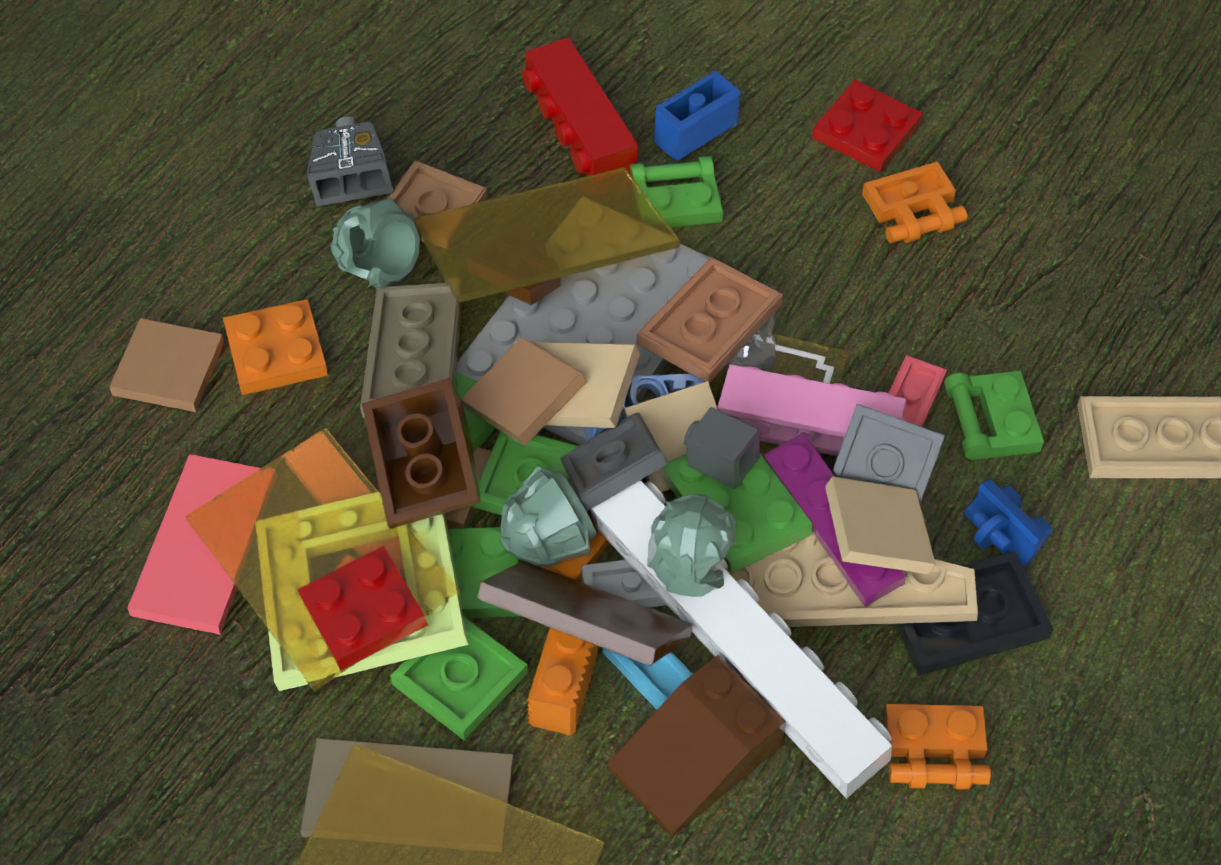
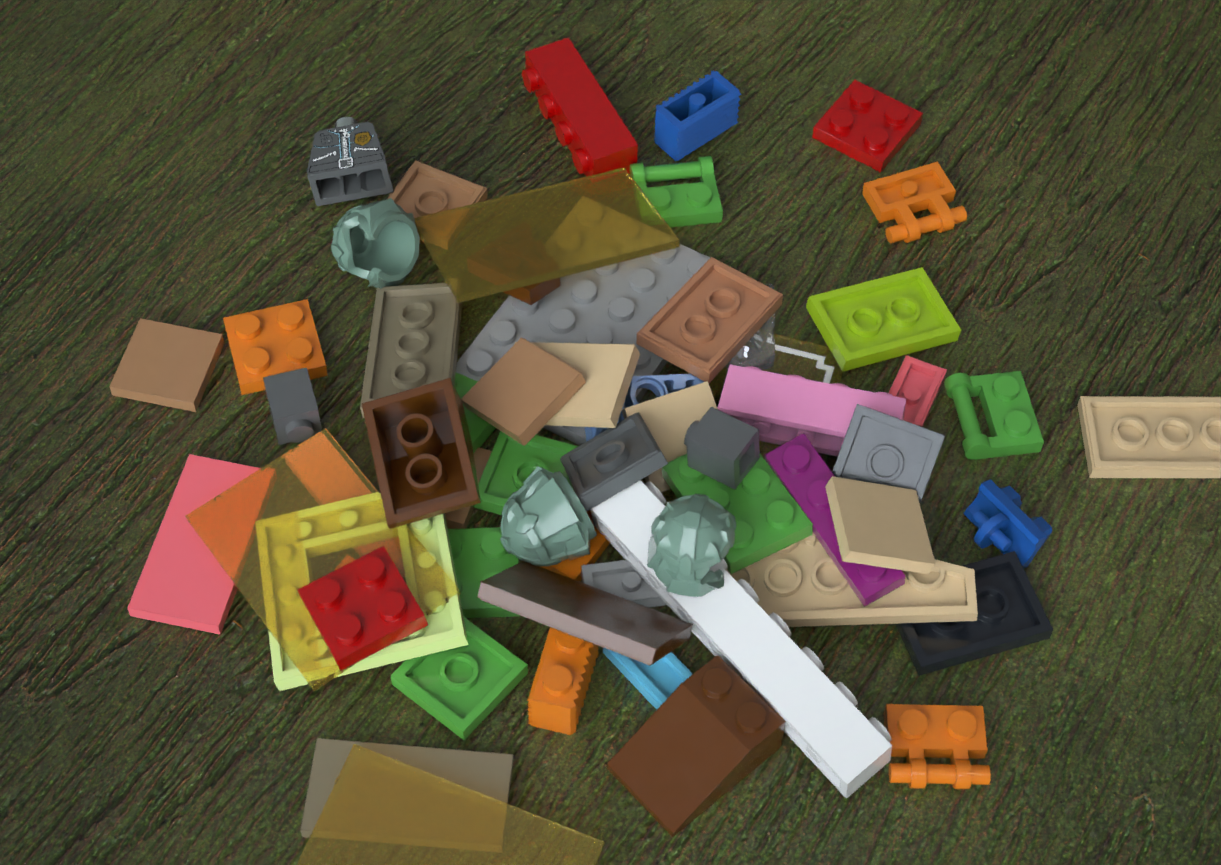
(292, 406): none -> dark grey brick
(882, 319): none -> lime plate

